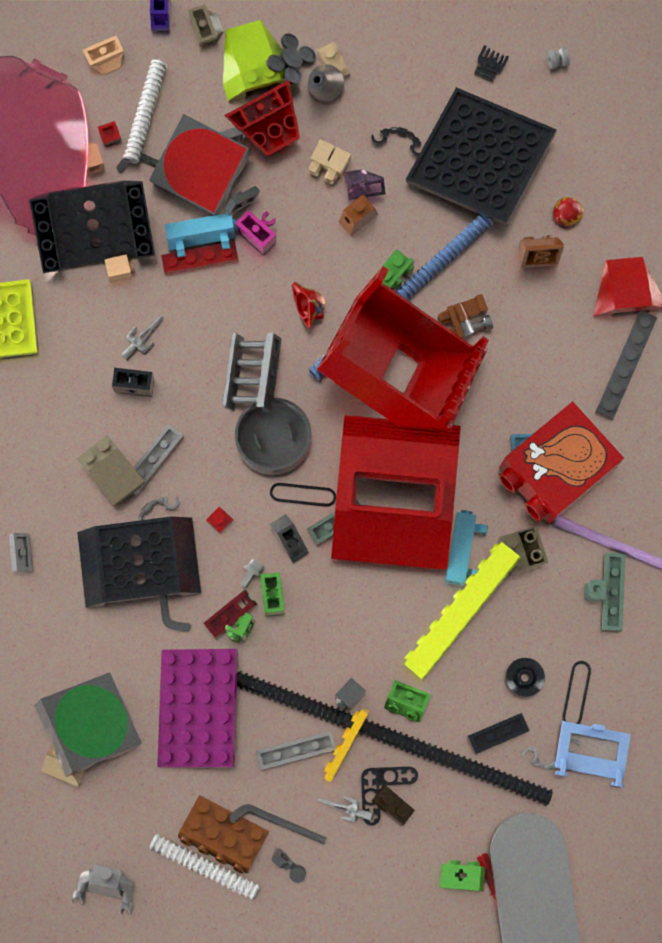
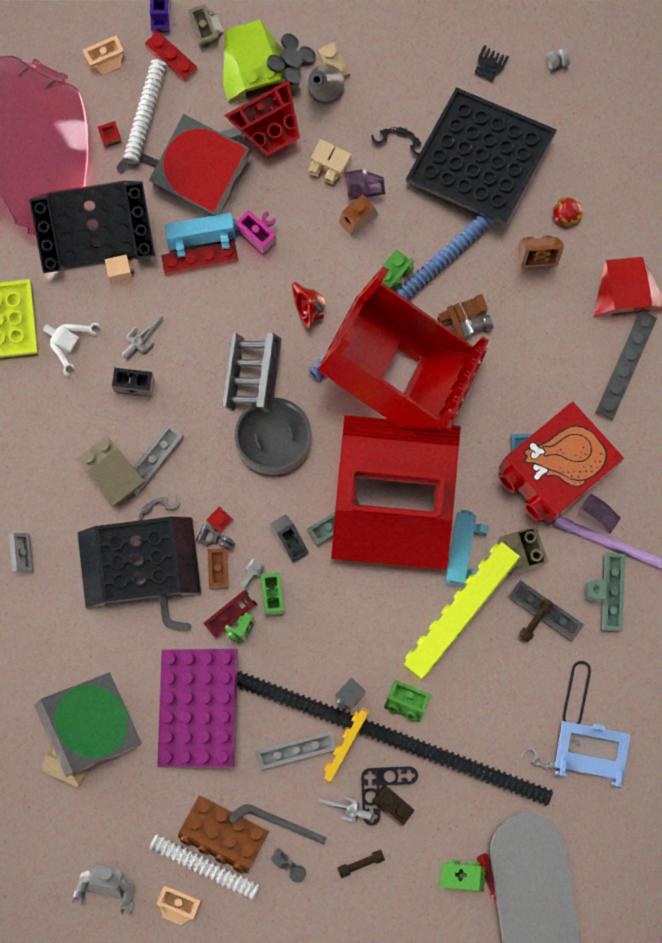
(66, 340): none -> white piece
(94, 160): light nougat brick -> none
(171, 56): none -> red plate
(177, 906): none -> light nougat slope
(218, 568): none -> dark orange plate
(227, 542): none -> dark grey piece
(241, 200): dark grey plate -> none
(302, 486): black piece -> none
(376, 857): none -> dark brown bar
(498, 733): black plate -> none
(527, 633): none -> dark brown bar
(527, 667): black dish -> none
(556, 618): none -> dark grey plate
(599, 513): none -> clear purple slope

